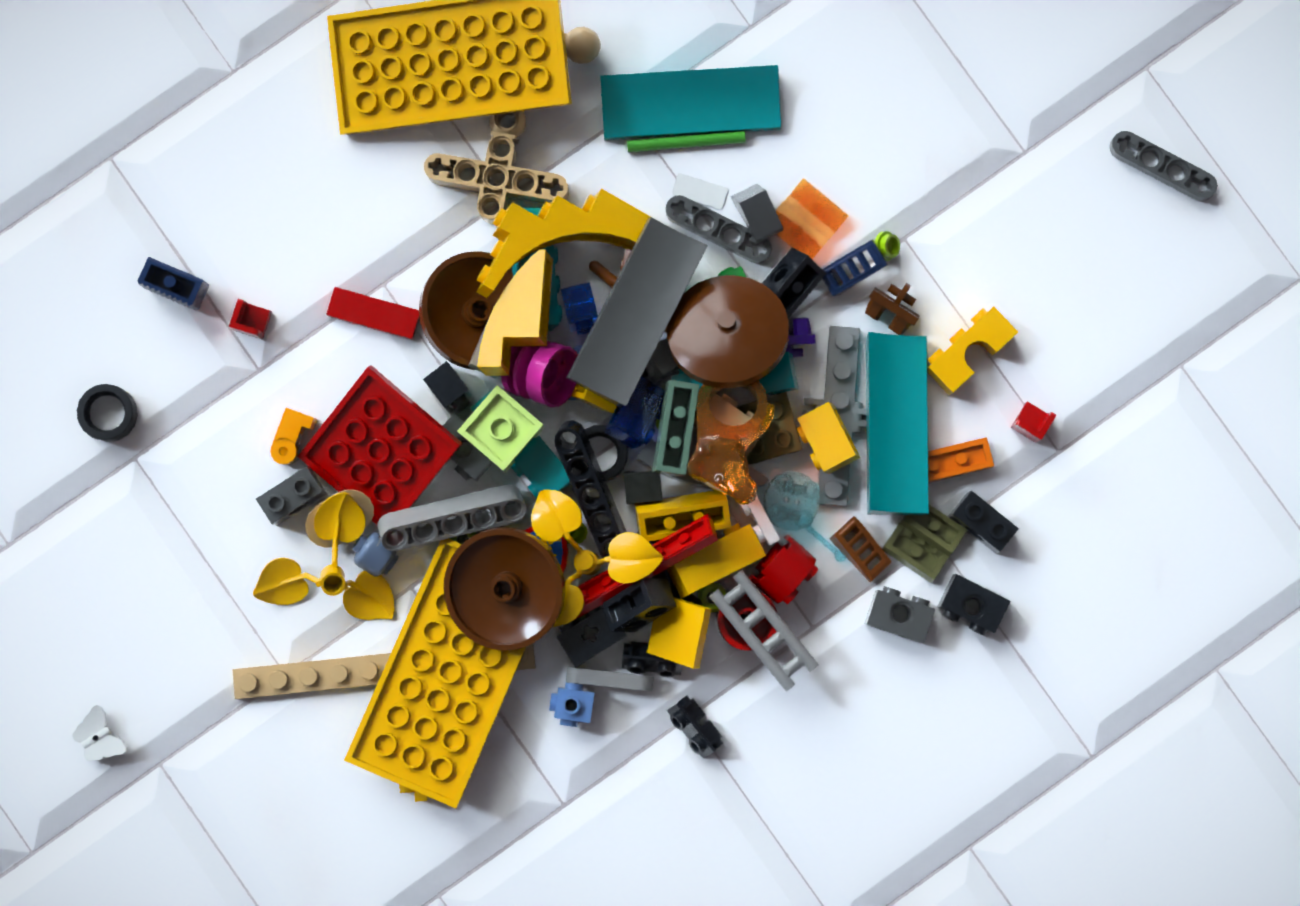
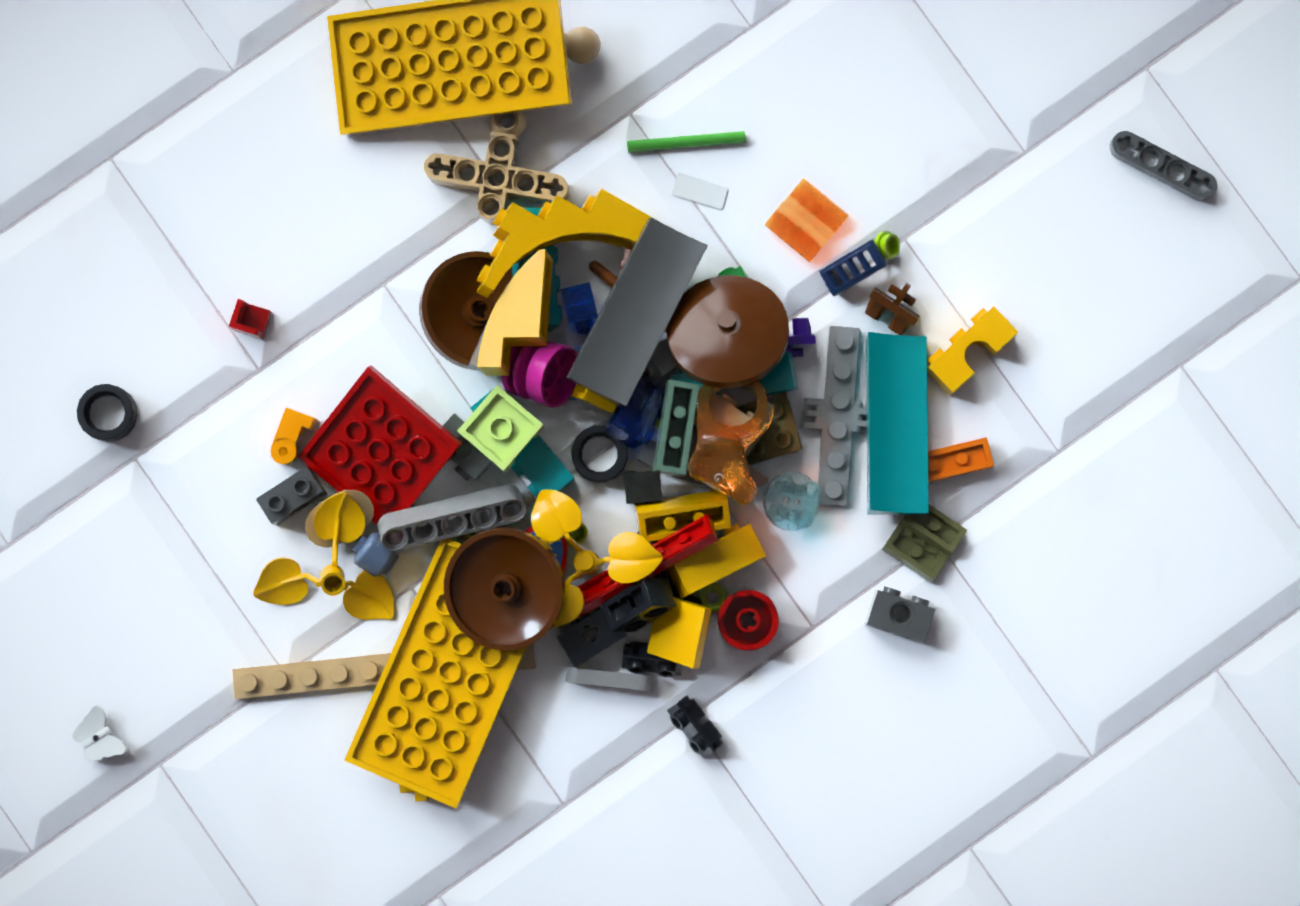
(173, 283): dark blue brick -> none
(373, 313): red tile -> none
(448, 388): black brick -> none
(584, 704): medium blue brick -> none
(587, 478): black beam -> none
(690, 102): teal arch -> none
(715, 234): dark grey beam -> none
(757, 212): dark grey slope -> none
(764, 529): white plate -> none
(783, 633): light grey bar -> none
(784, 570): red brick -> none
(794, 279): black brick -> none
(827, 438): yellow brick -> none
(838, 555): clear light blue hinge -> none
(862, 534): dark orange slope -> none
(983, 522): black brick -> none
(991, 605): black brick -> none
(1033, 422): red panel -> none

